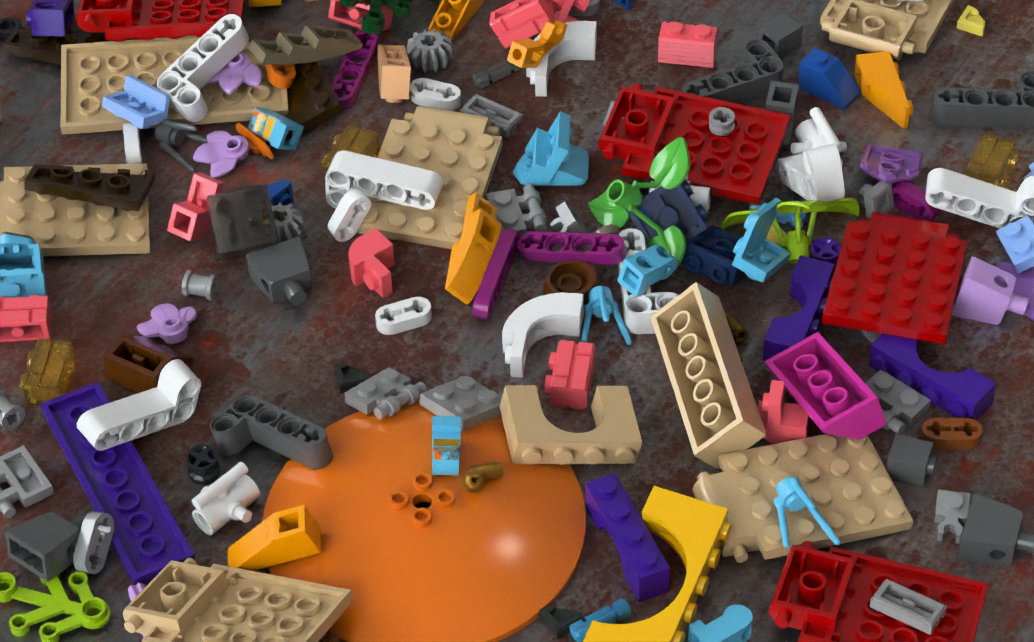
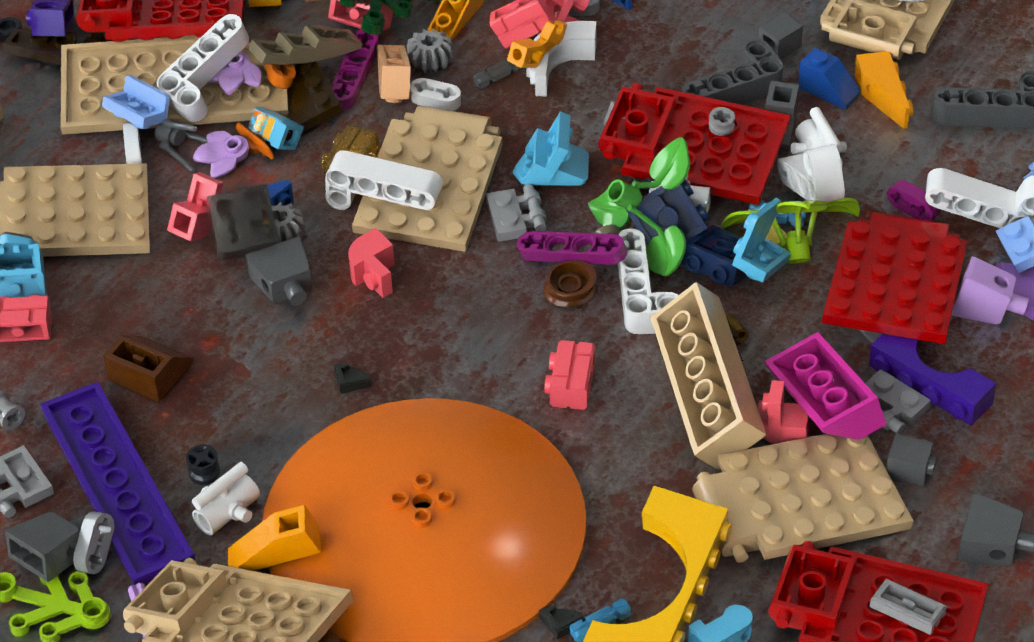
(48, 371): clear yellow brick -> none
(92, 186): dark brown wing -> none
(143, 412): white beam -> none
(168, 323): lavender plate -> none
(200, 285): light grey bush -> none
(273, 427): dark grey beam -> none
(349, 215): white beam -> none
(384, 393): light grey plate -> none
(403, 315): white beam -> none
(446, 445): medium azure leg -> none
(465, 399): light grey plate -> none
(474, 250): light orange slope -> none
(478, 474): pearl gold arm -> none
(491, 110): light grey tile -> none
(496, 274): magenta beam -> none
(537, 319): white arch -> none
(537, 441): tan arch -> none
(568, 221): light grey tile -> none
(602, 305): medium azure plant -> none
(640, 556): dark purple arch -> none
(646, 269): medium azure leg -> none
(687, 44): coral brick -> none
(794, 497): medium azure plant -> none
(810, 288): dark purple arch -> none
(825, 250): dark purple wheel -> none
(877, 198): light grey tile -> none
(891, 163): medium lavender tile -> none
(951, 513): light grey plate -> none
(952, 433): dark orange beam -> none
(971, 21): light yellow tile -> none
(993, 160): clear yellow brick -> none

